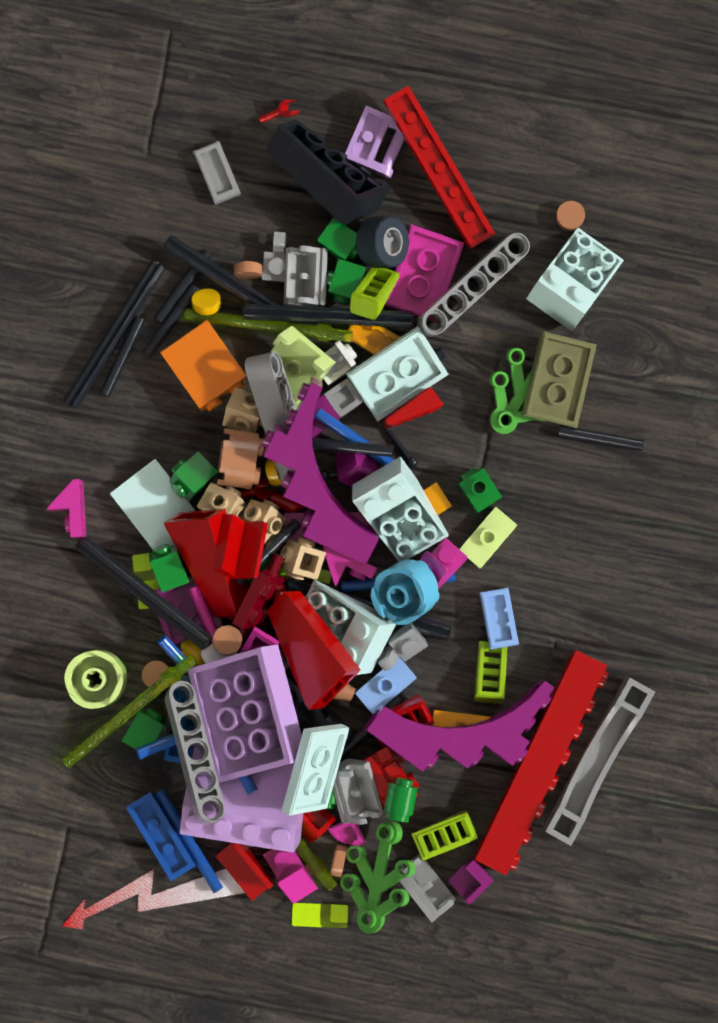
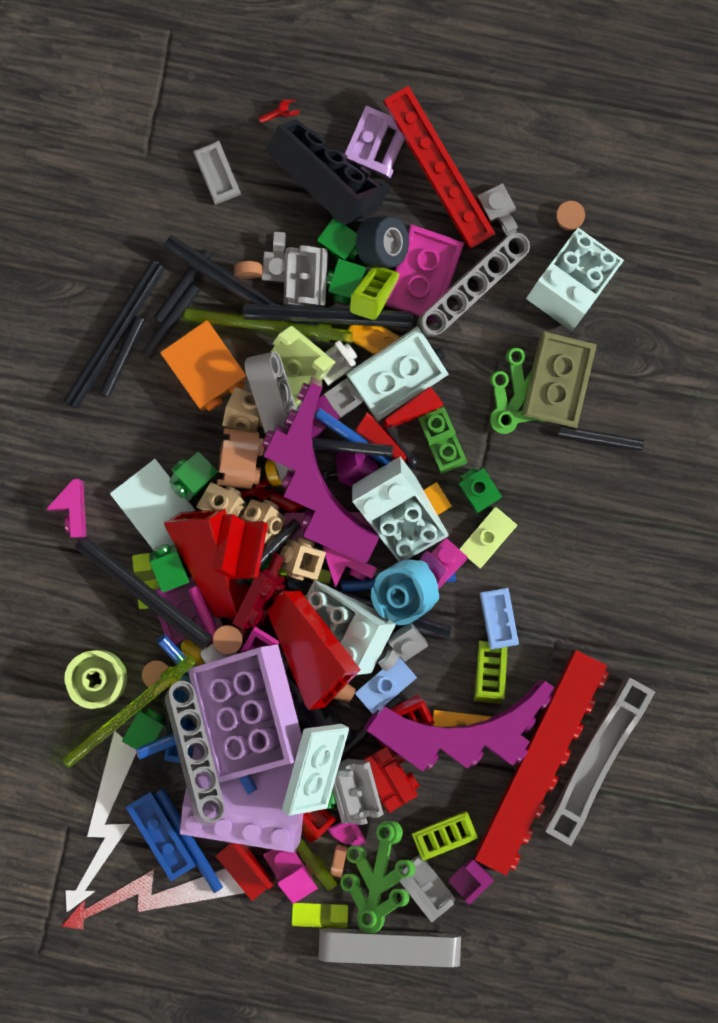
(115, 771): none -> white sticker
(206, 301): yellow tile -> none
(374, 433): none -> red slope
(389, 947): none -> light grey beam
(400, 799): green brick -> none
(442, 440): none -> bright green slope
(498, 206): none -> light grey plate

